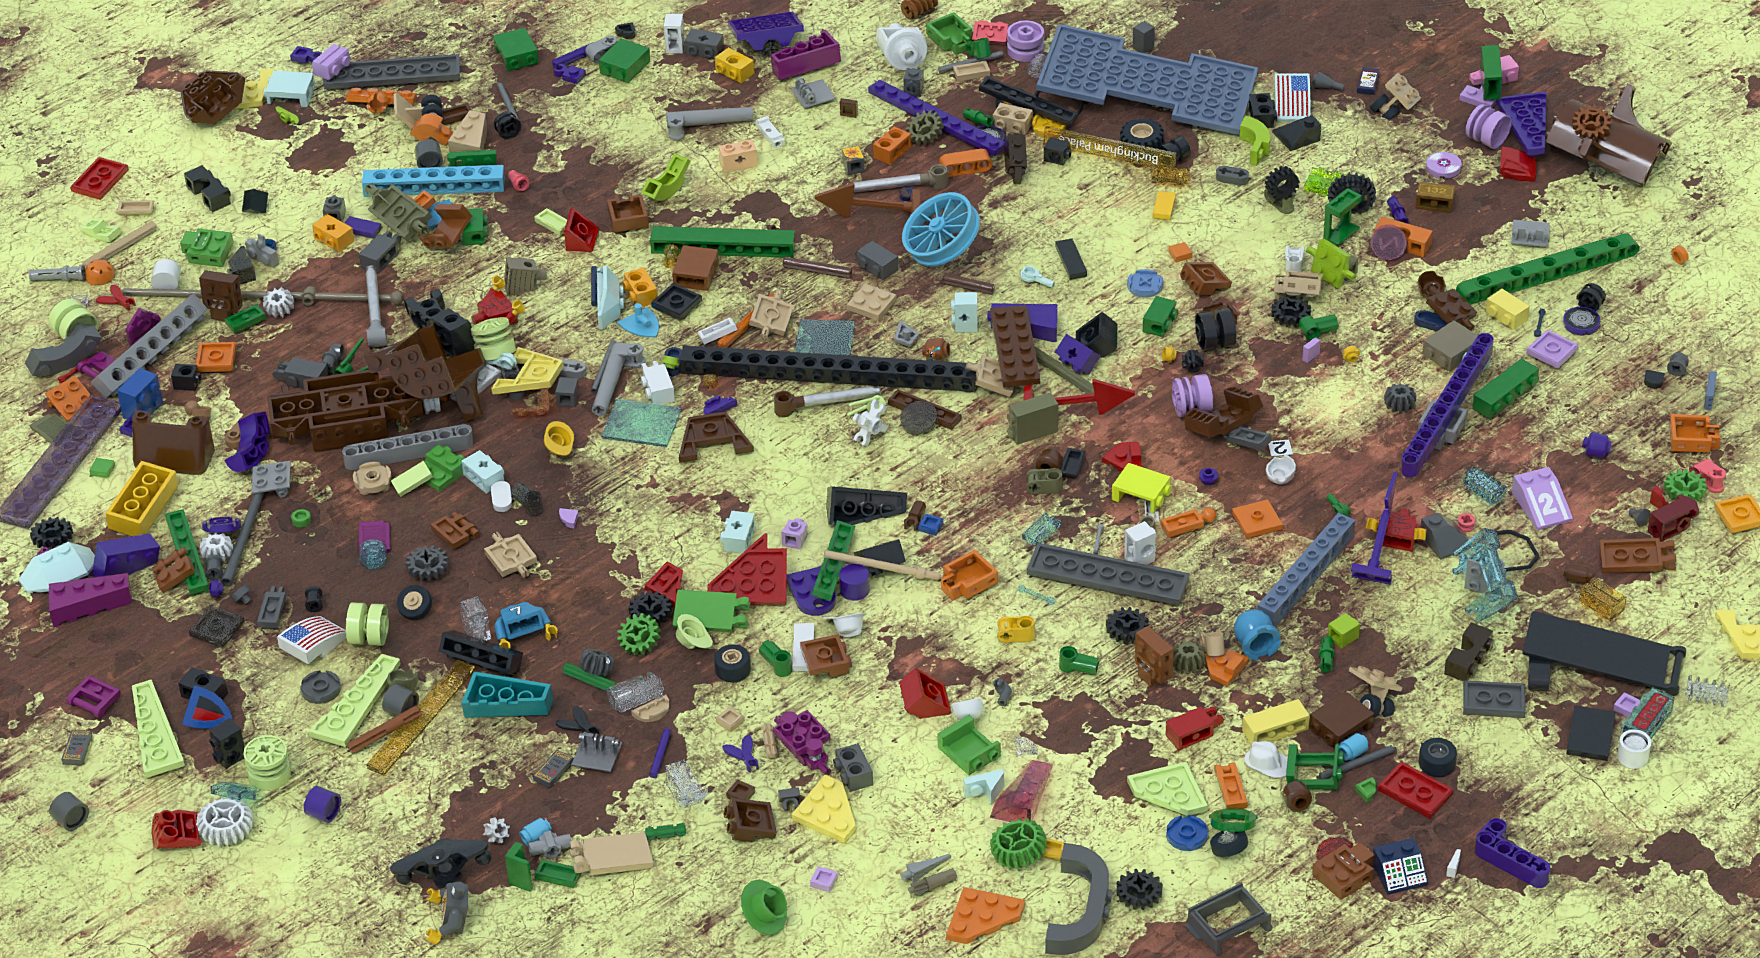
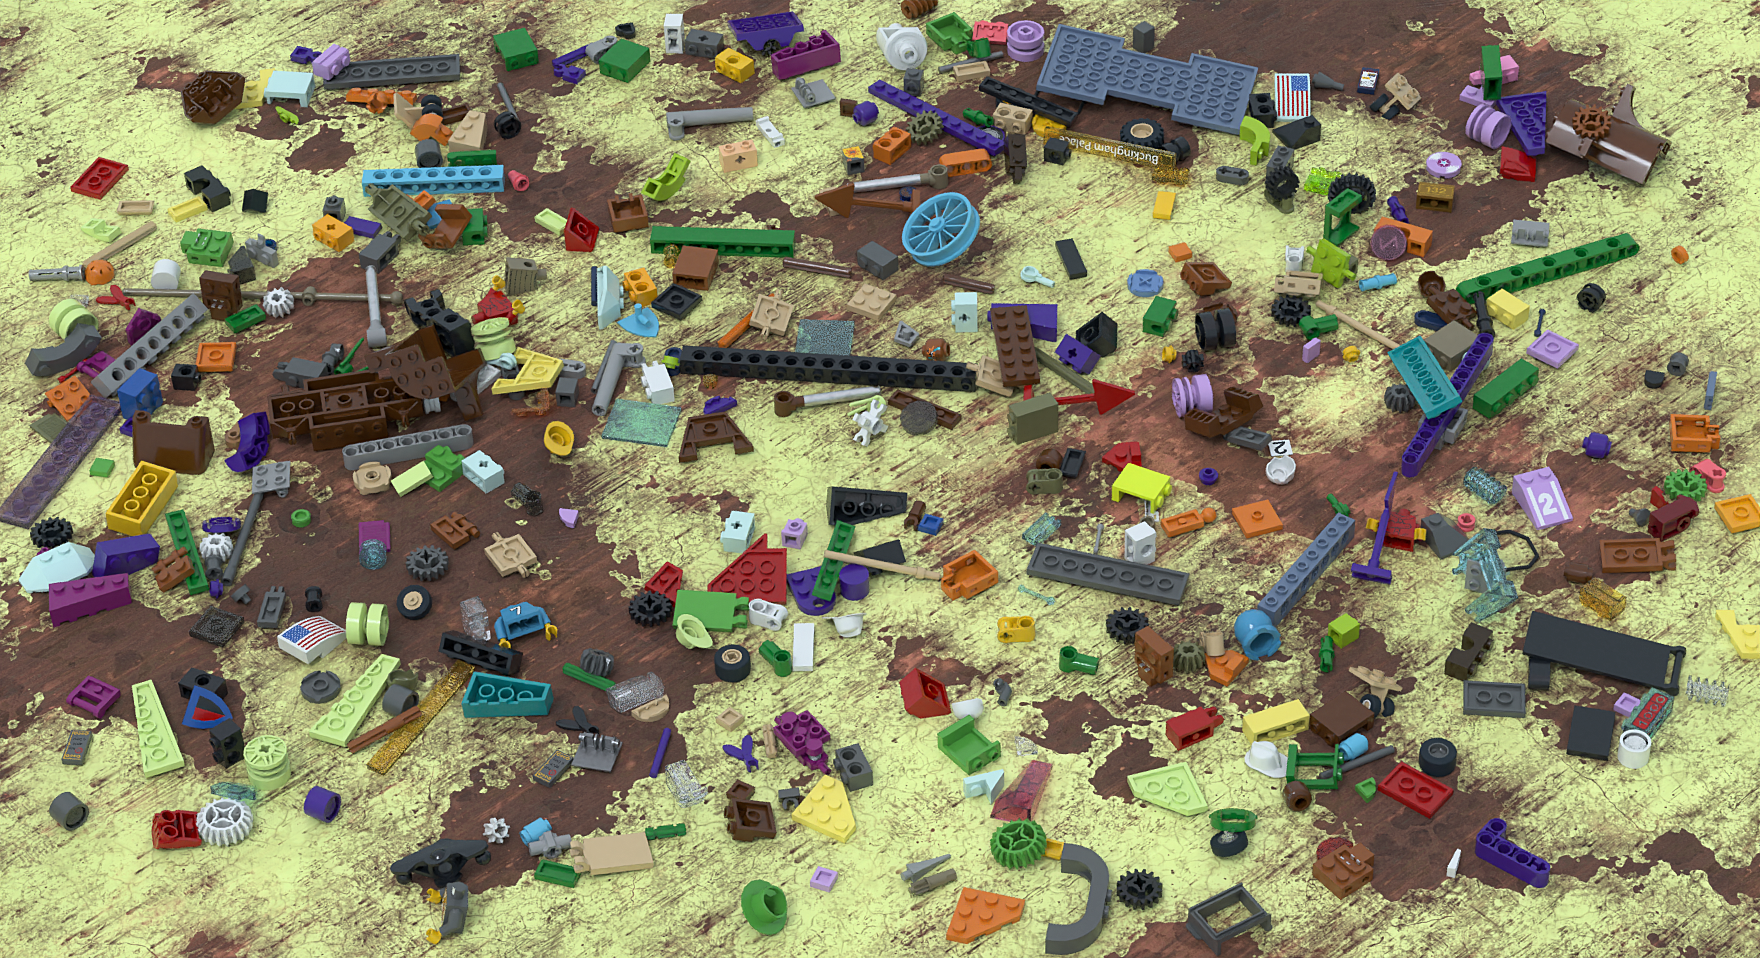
(187, 209): none -> light yellow tile
(194, 409): medium nougat plate -> none
(501, 496): white tile -> none
(518, 868): green panel -> none
(639, 634): bright green gear -> none
(717, 330): white tile -> none
(766, 614): none -> white piece
(826, 655): dark orange plate -> none
(865, 113): none -> dark purple head
(1036, 65): clear brick -> none
(1187, 833): blue tile -> none
(1230, 786): orange plate -> none
(1281, 157): none -> dark grey brick
(1331, 309): none -> tan bar
(1377, 282): none -> medium azure pin
(1400, 866): slope -> none
(1424, 377): none -> teal plate
(1483, 322): none -> black pin
(1581, 320): tile -> none

